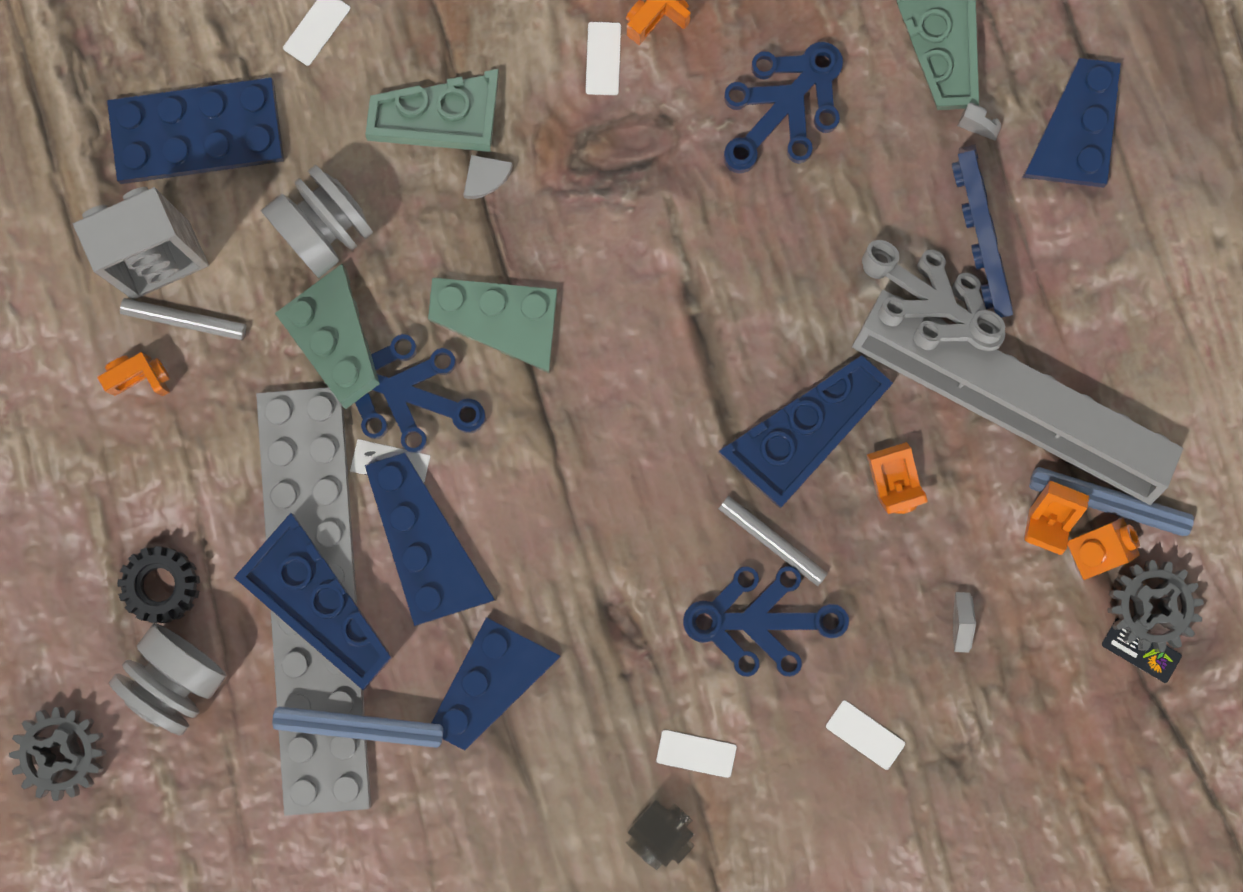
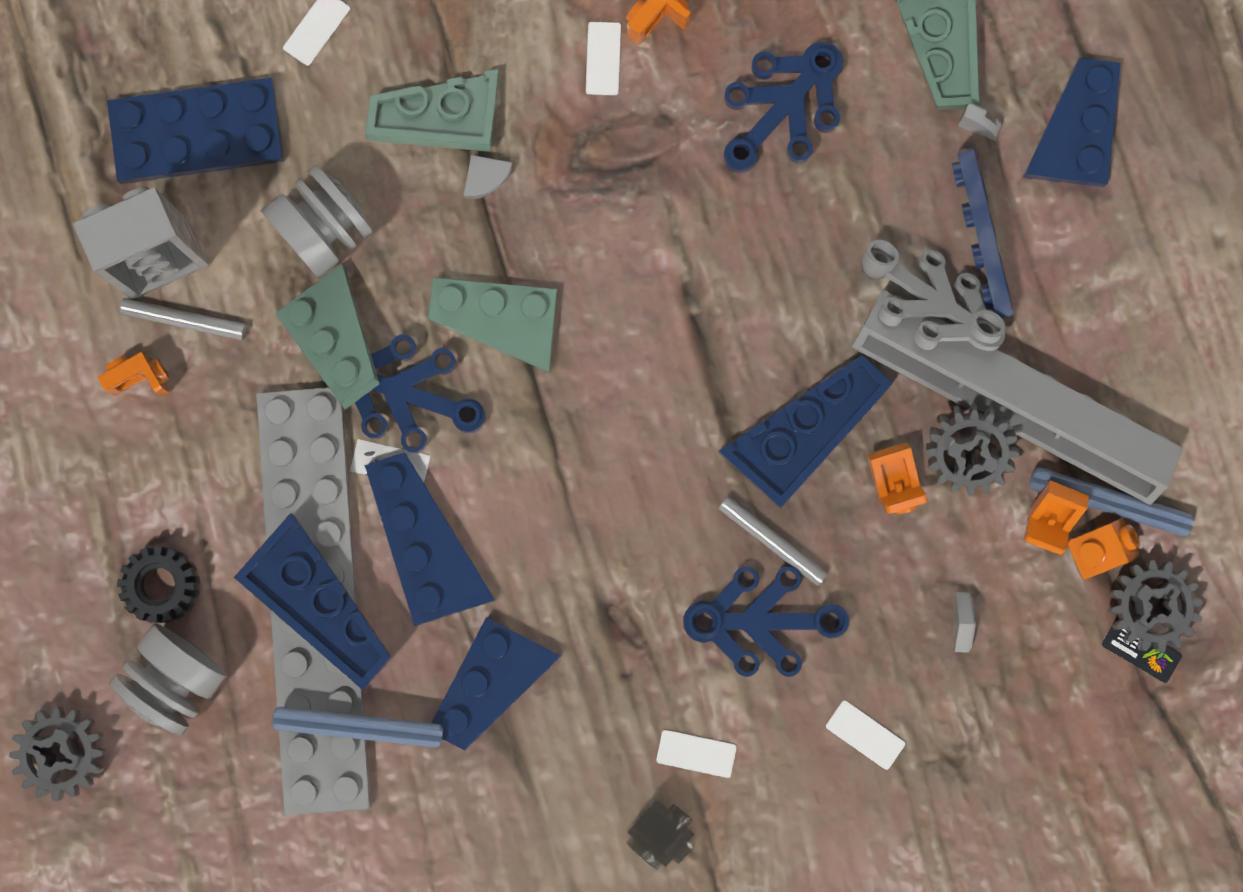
(980, 465): none -> dark grey gear

